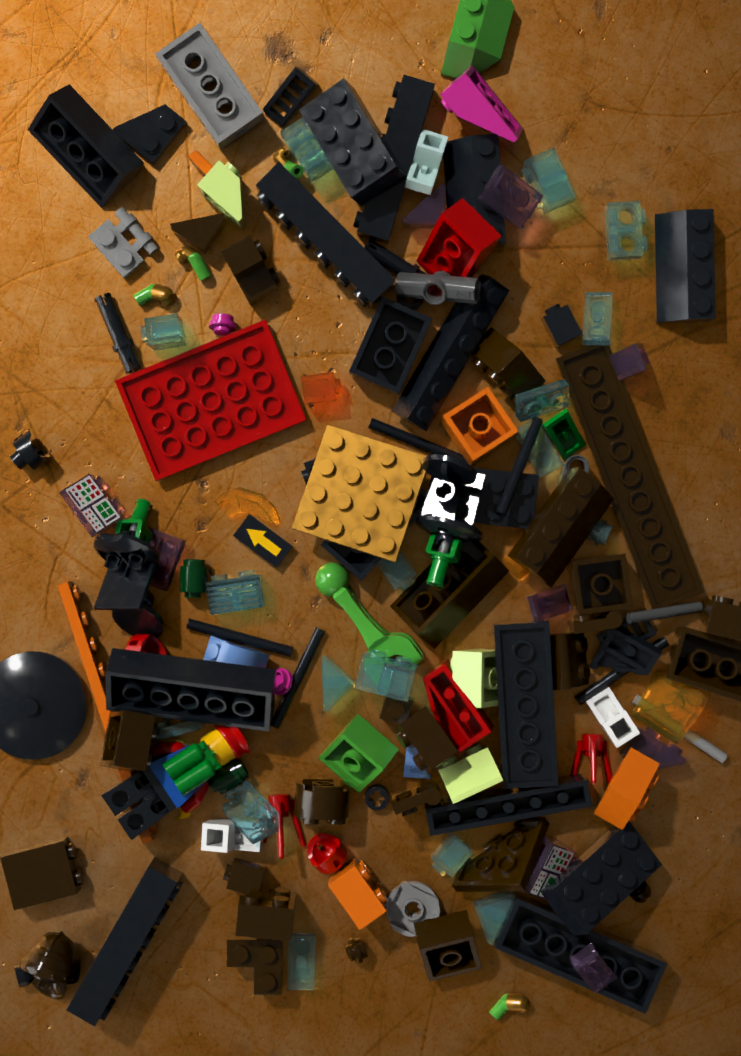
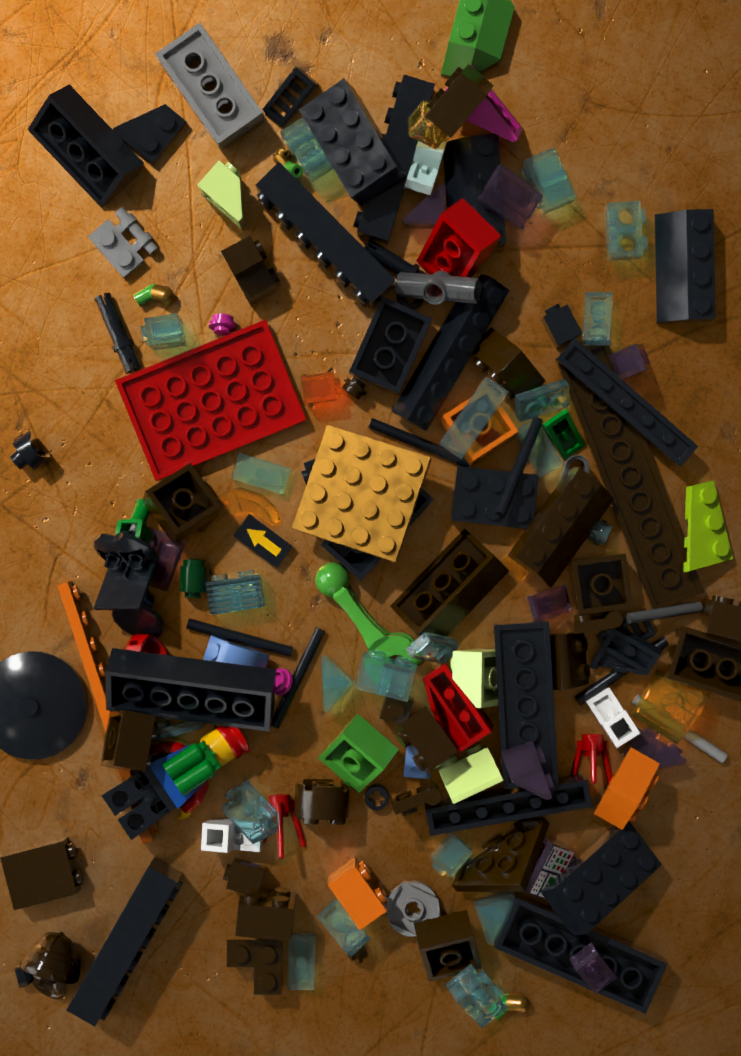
(93, 504): slope -> none
(182, 503): none -> dark brown brick
(195, 259): bright green arm -> none
(200, 162): orange tile -> none
(200, 231): dark brown slope -> none
(228, 776): dark green brick -> none
(261, 473): none -> clear light blue plate
(330, 856): red piece -> none
(343, 928): none -> clear light blue plate
(354, 387): none -> dark brown plate
(399, 573): clear light blue brick -> none
(423, 129): none -> clear yellow brick
(433, 648): none -> clear light blue plate
(449, 511): black piece -> none
(455, 105): none -> dark brown brick
(473, 418): none -> clear light blue tile
(477, 995): none -> clear light blue brick
(526, 771): none -> clear purple slope
(627, 402): none -> black plate
(643, 895): dark brown hinge -> none
(707, 534): none -> lime wing

